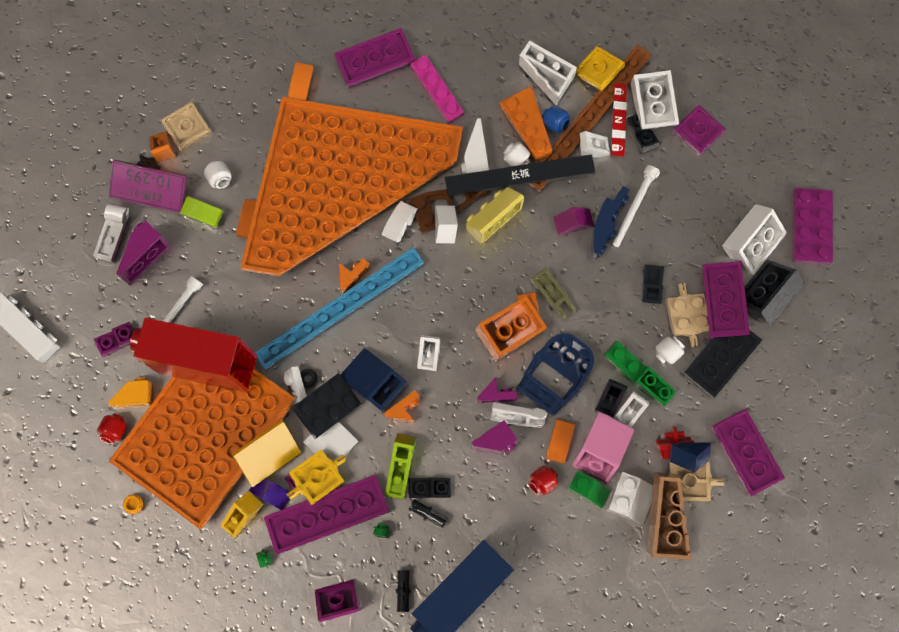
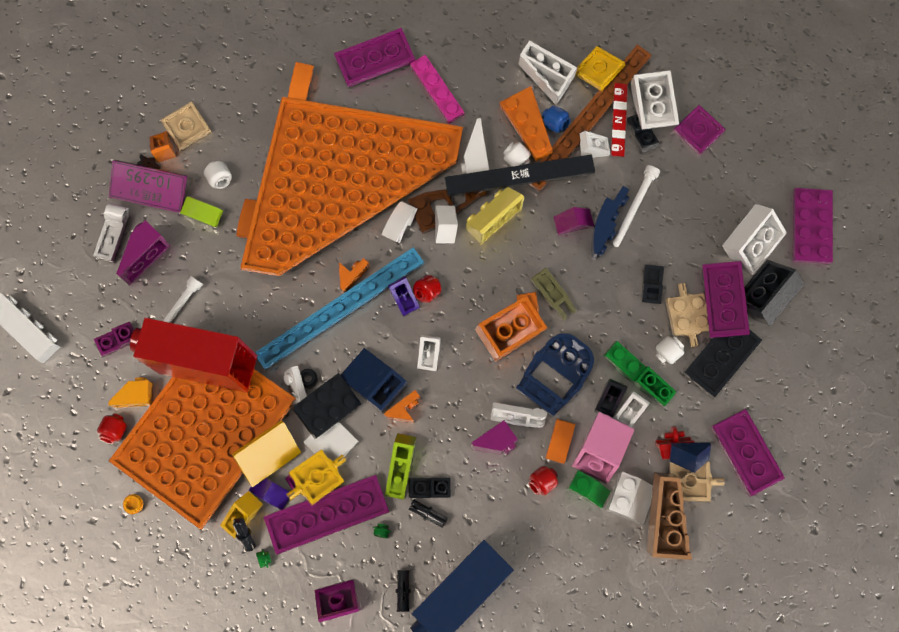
(244, 534): none -> black axle
(403, 296): none -> dark purple slope
(427, 288): none -> red head
(491, 395): magenta slope -> none

